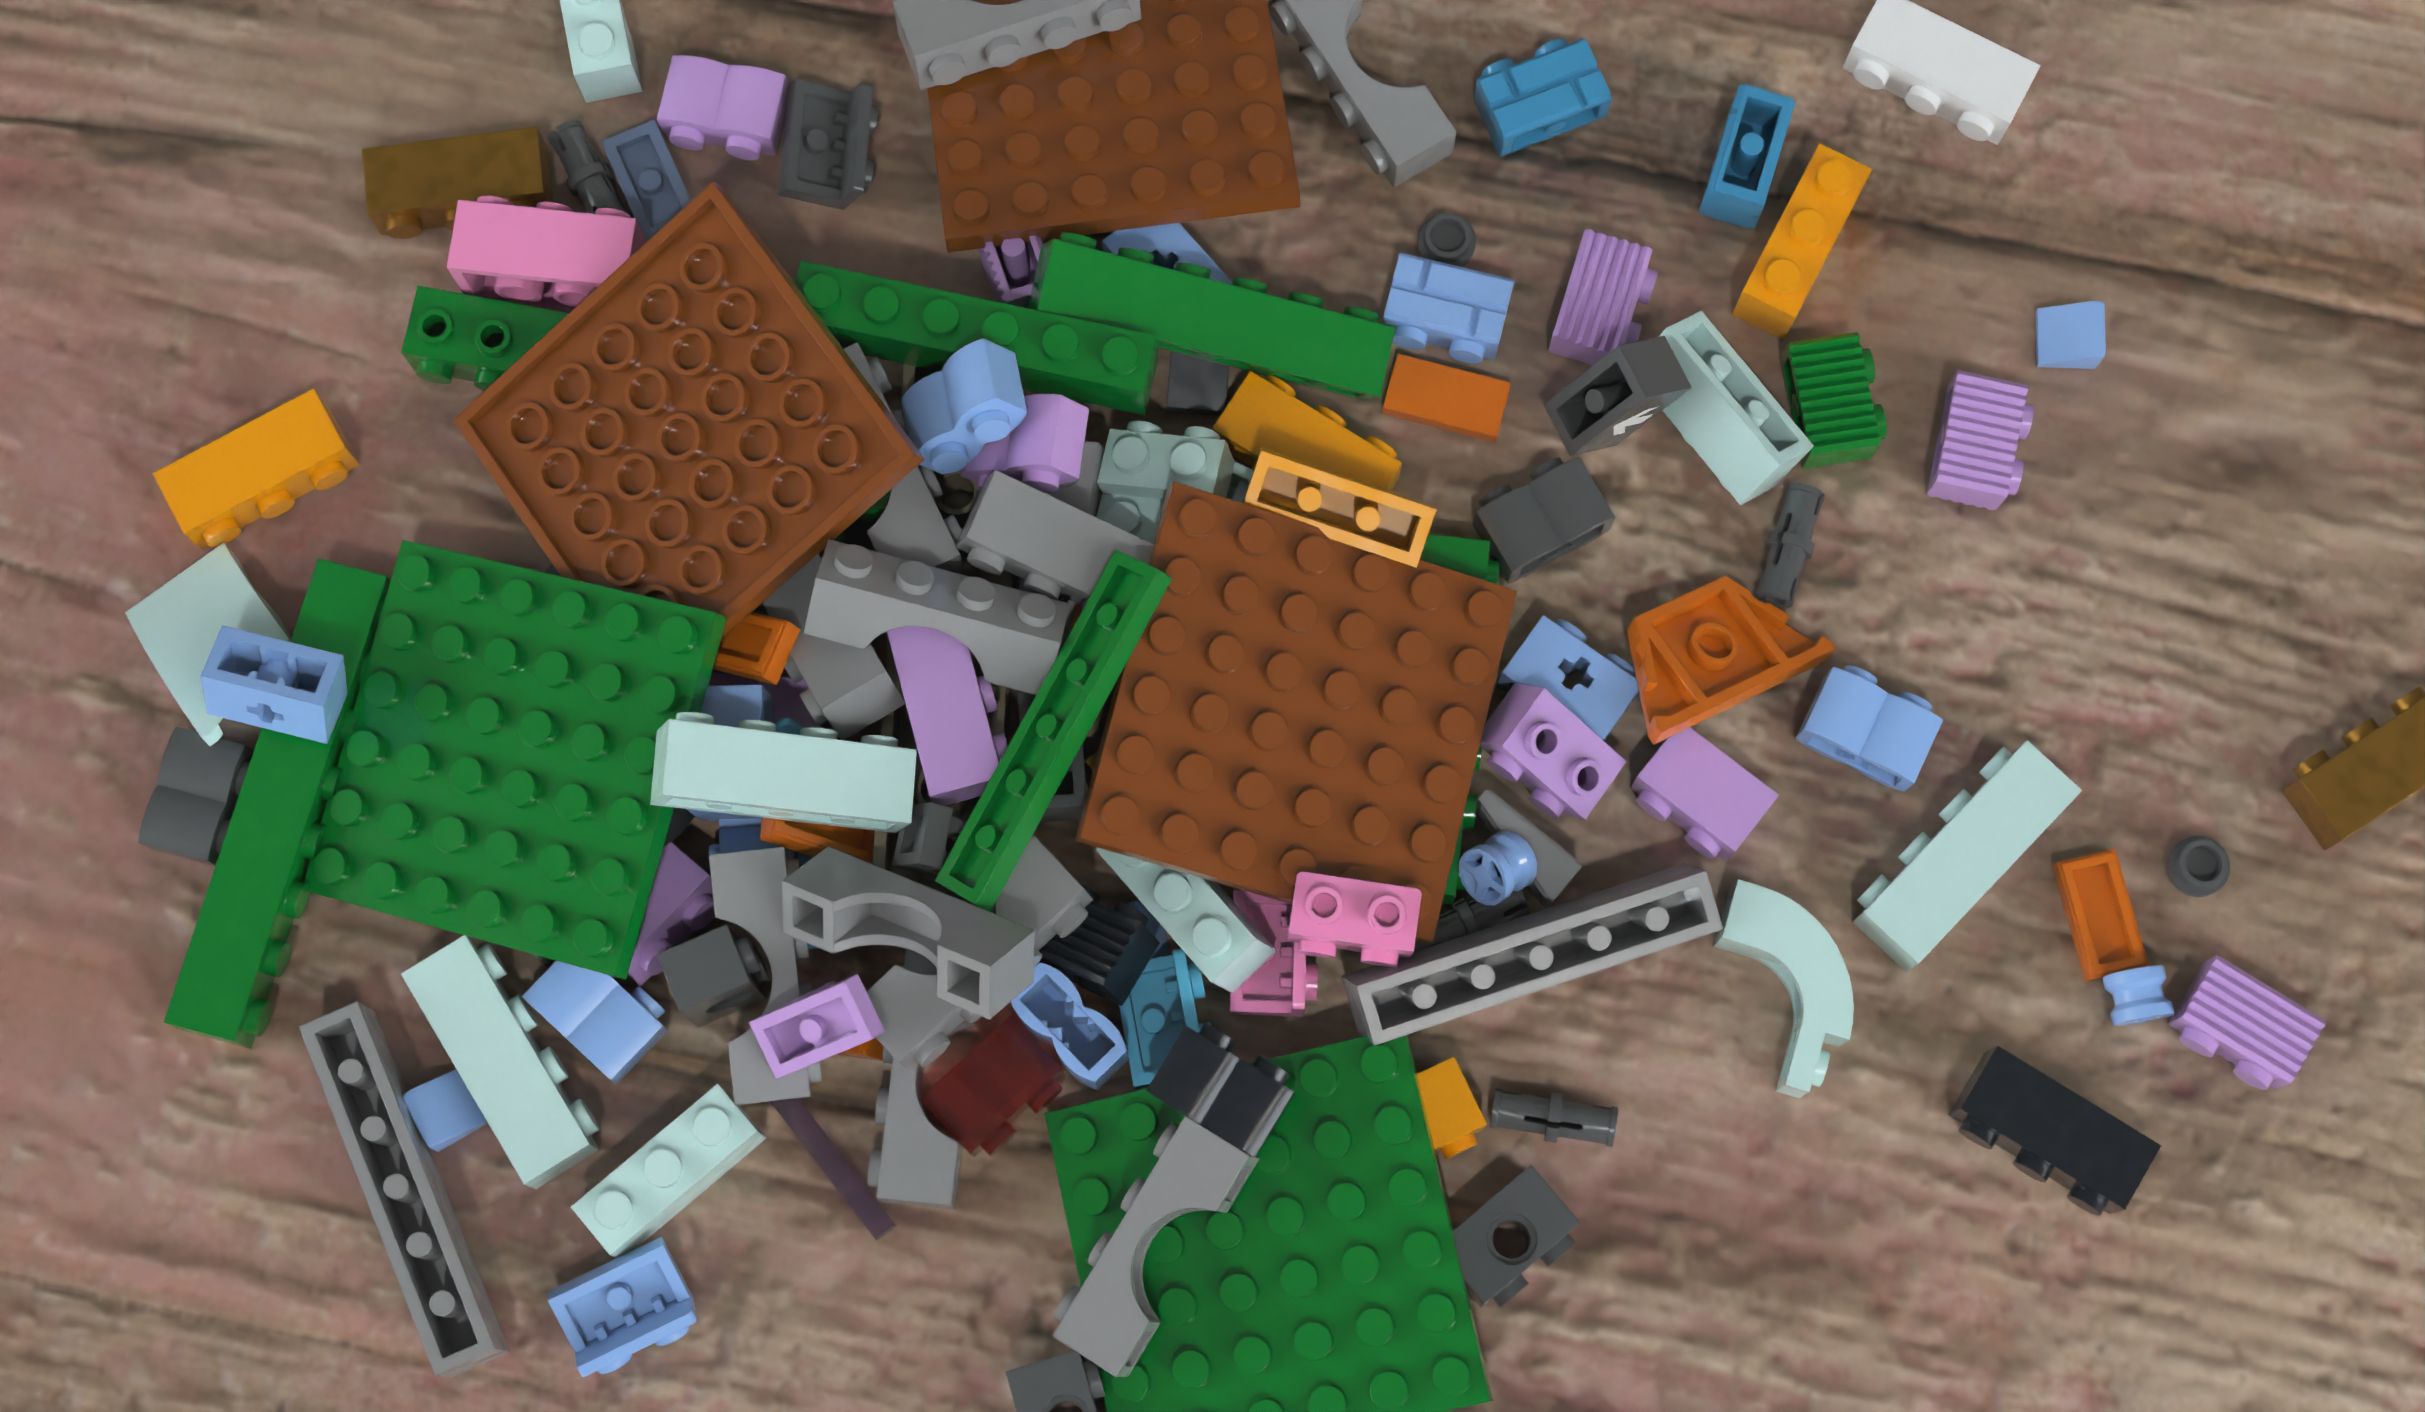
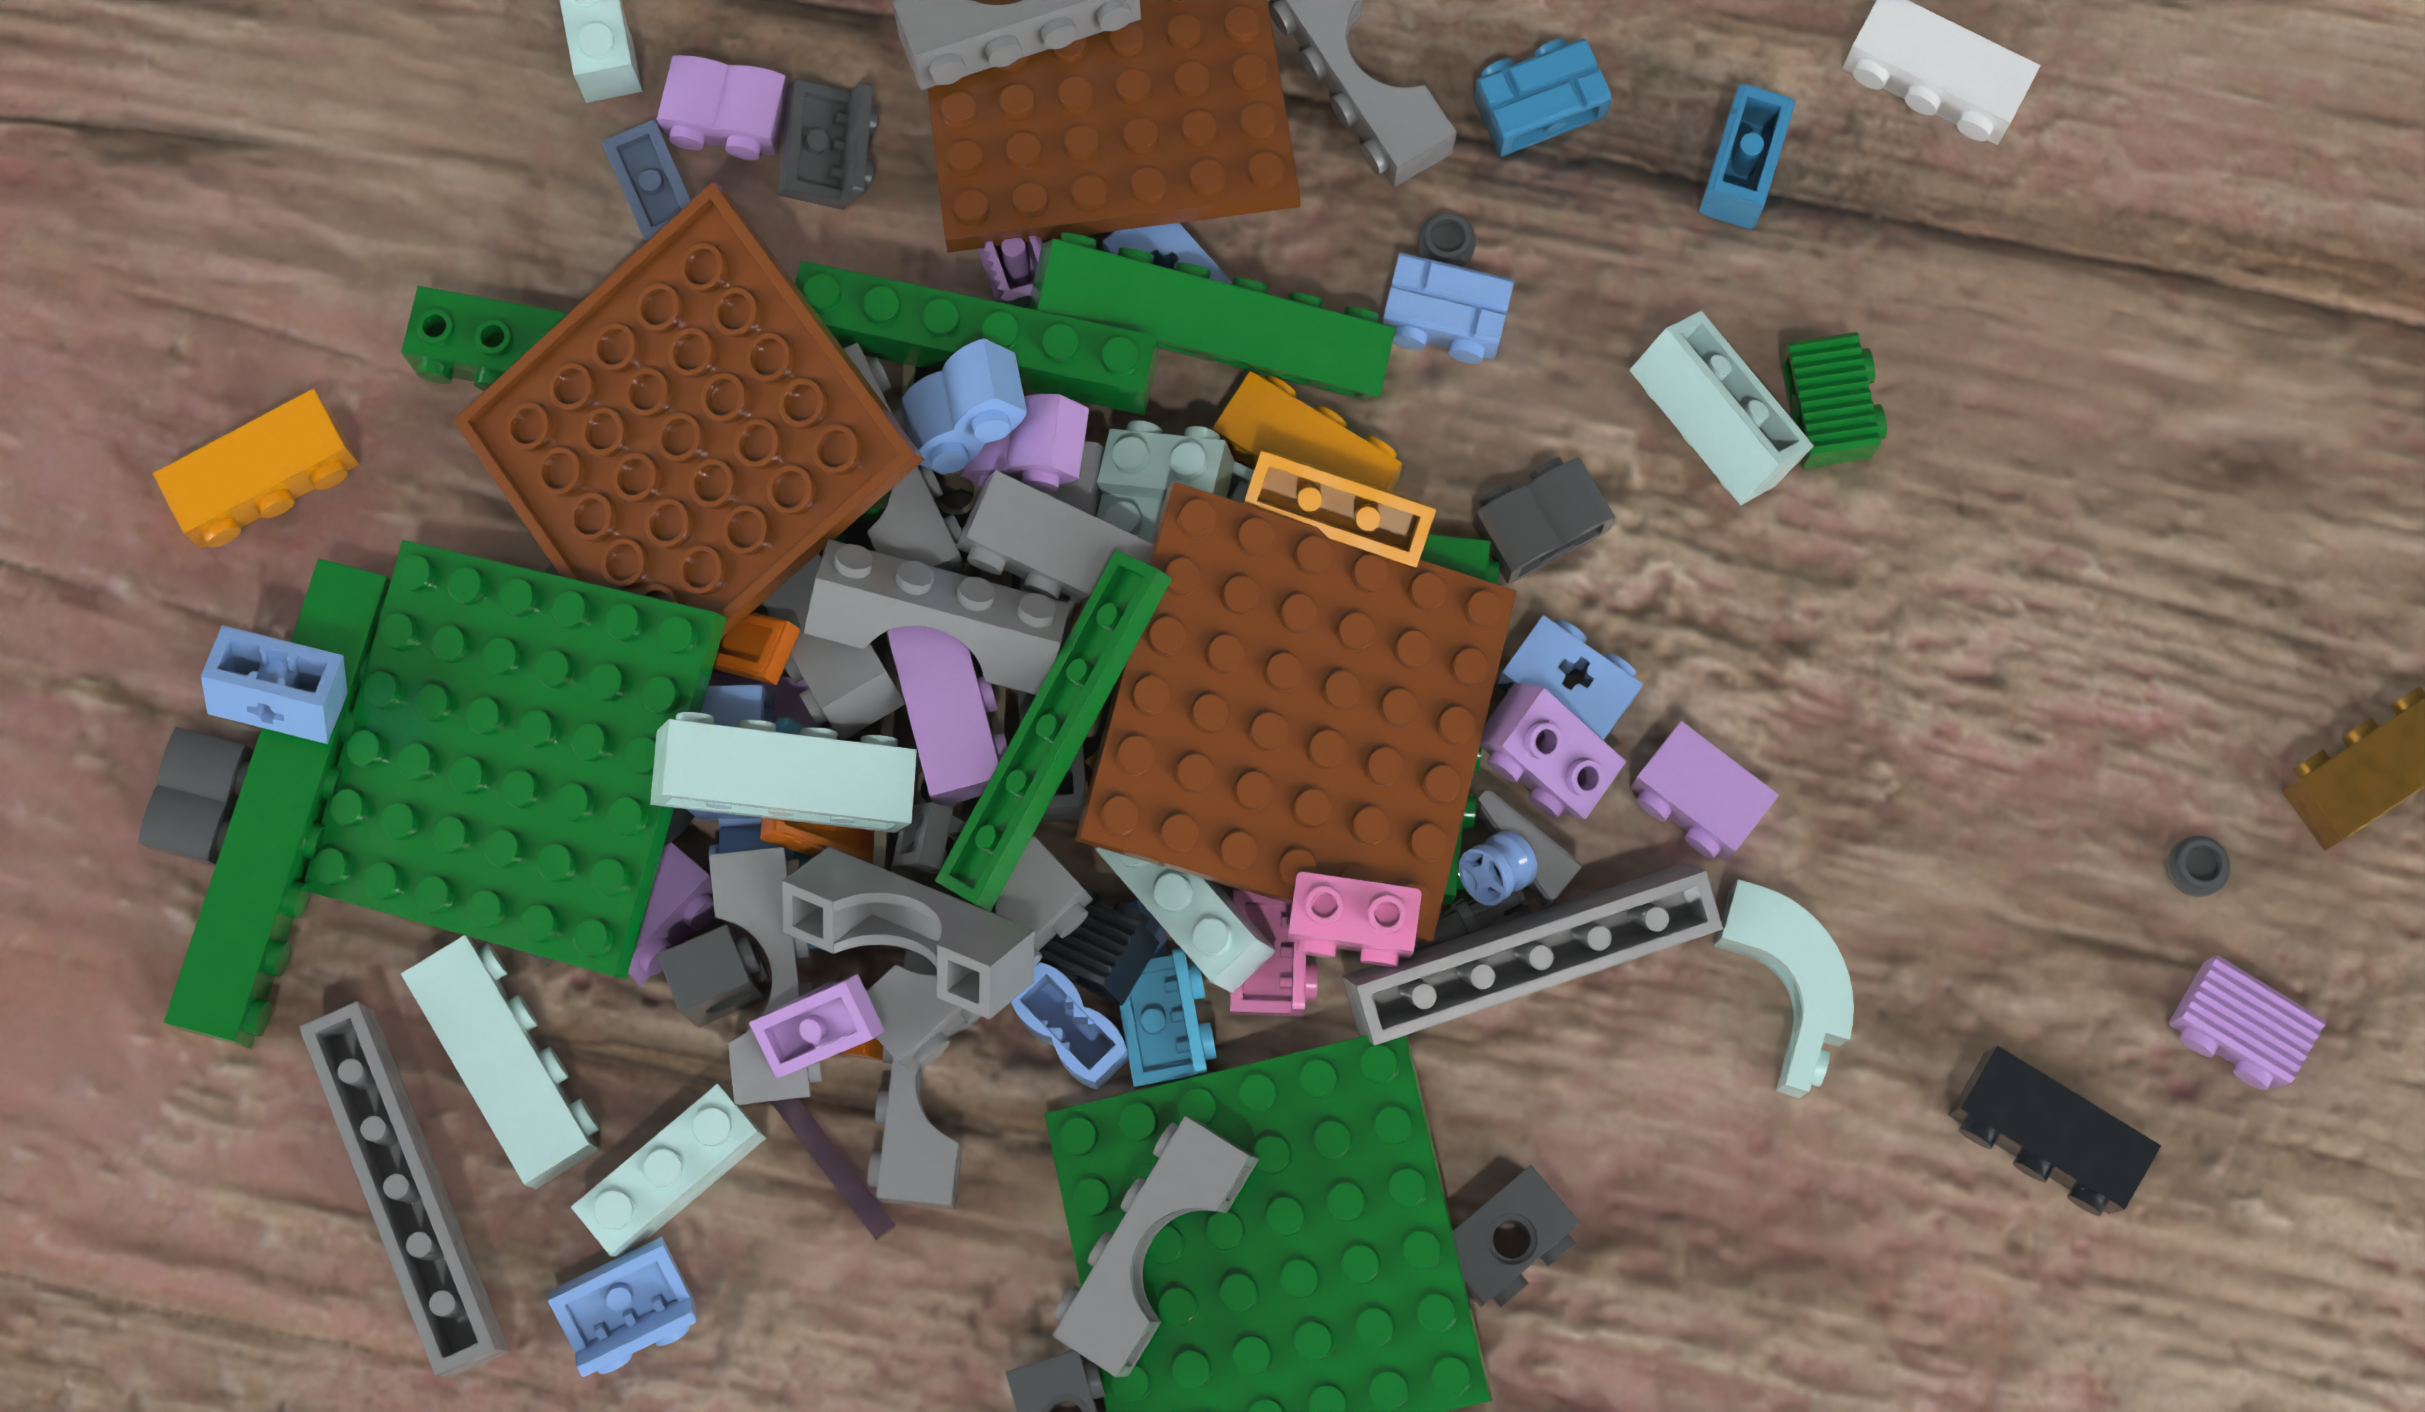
(184, 620): light aqua slope -> none
(421, 181): pearl gold brick -> none
(444, 1110): light blue slope -> none
(539, 253): bright pink brick -> none
(585, 172): dark grey pin -> none
(598, 1016): light blue brick -> none
(994, 1087): clear red brick -> none
(1196, 385): black slope -> none
(1221, 1089): black brick -> none
(1446, 398): orange tile -> none
(1450, 1108): light orange brick -> none
(1553, 1117): dark grey pin -> none
(1602, 298): lavender brick -> none
(1617, 395): dark grey brick -> none
(1713, 654): orange wing -> none
(1790, 545): dark grey pin -> none
(1801, 241): light orange brick -> none
(1870, 728): light blue brick -> none
(1966, 855): light aqua brick -> none
(1980, 440): lavender brick -> none
(2071, 335): light blue slope -> none
(2100, 914): orange tile -> none
(2138, 995): light blue wheel -> none

